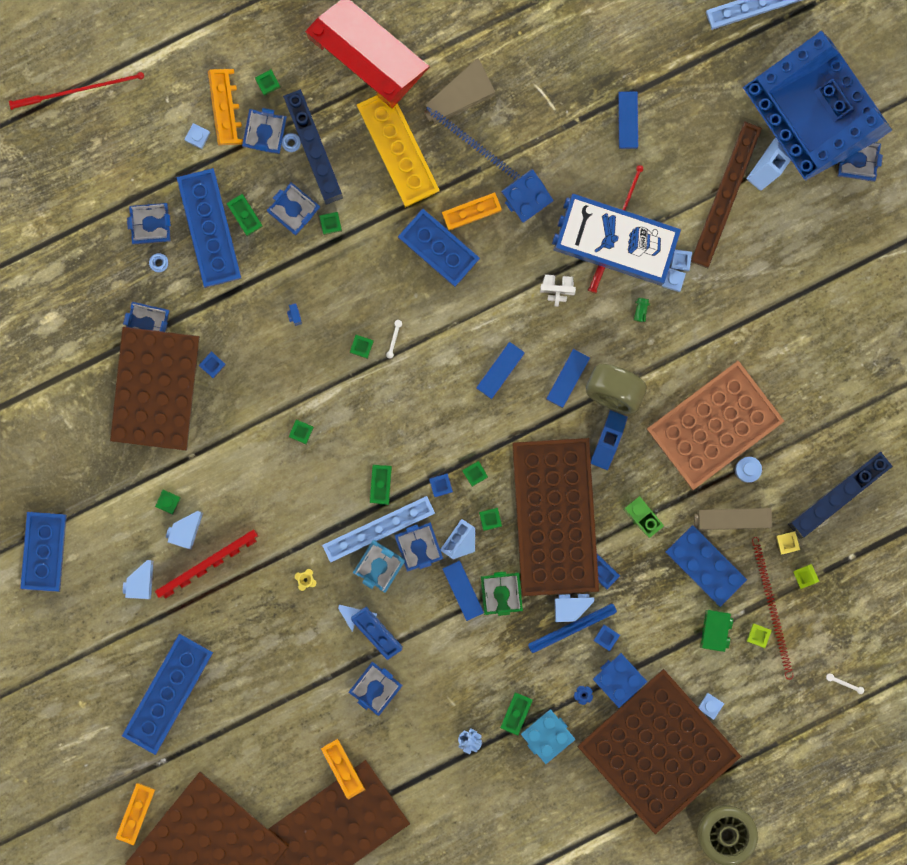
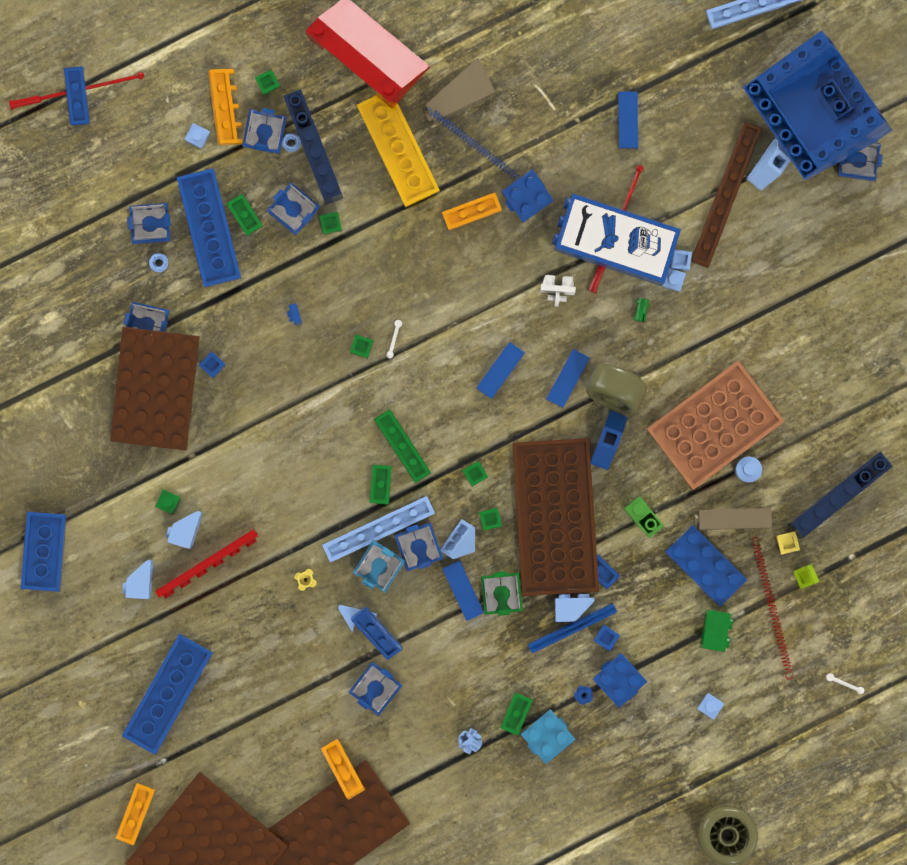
(76, 96): none -> blue tile
(301, 432): green plate -> none
(402, 446): none -> green tile
(438, 247): blue plate -> none
(440, 485): blue plate -> none
(659, 751): reddish brown plate -> none
(758, 635): lime plate -> none

